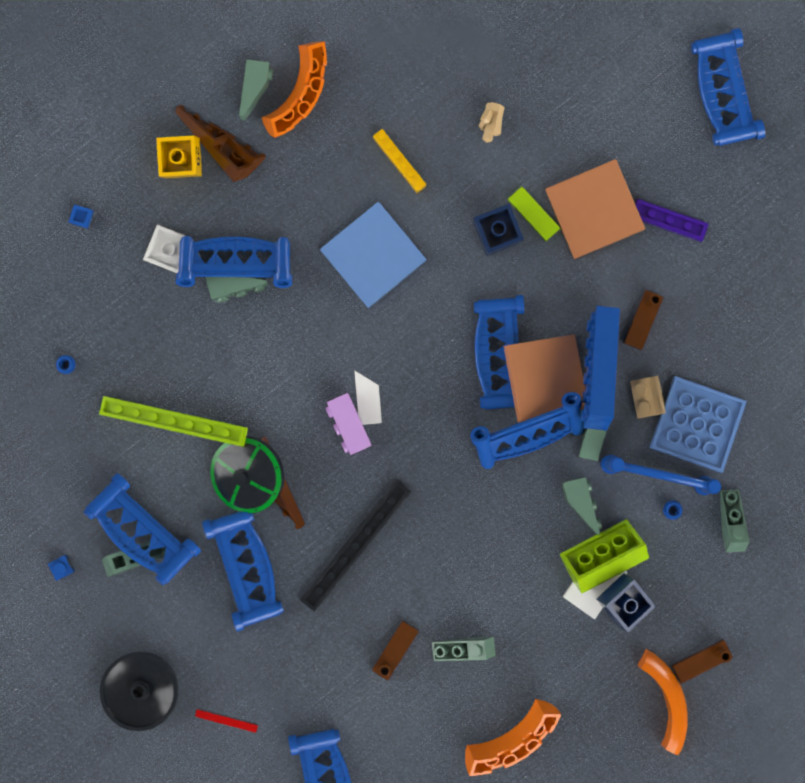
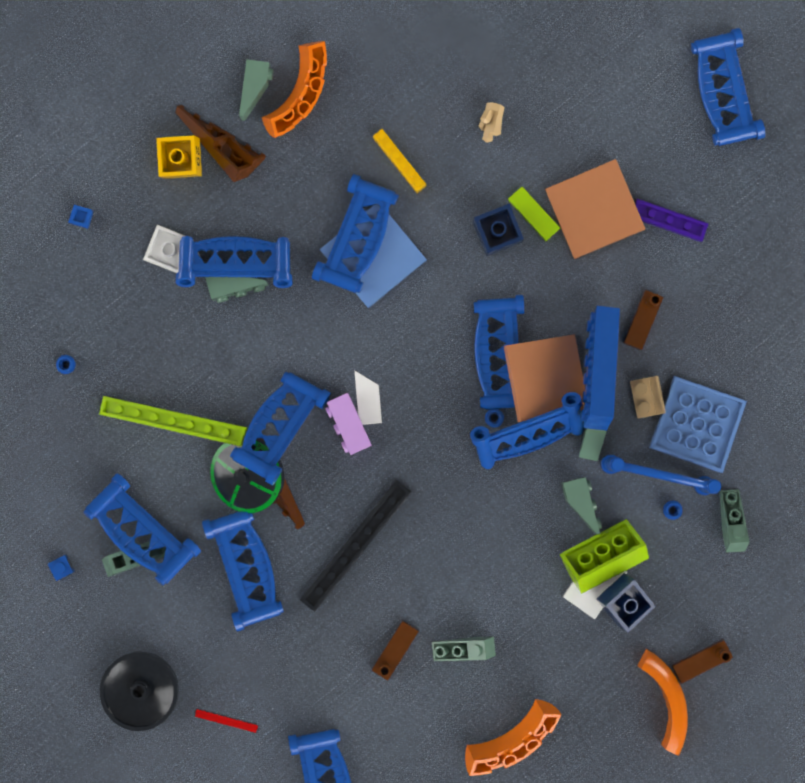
(265, 462): none -> blue piece
(364, 195): none -> blue piece
(489, 422): none -> blue plate

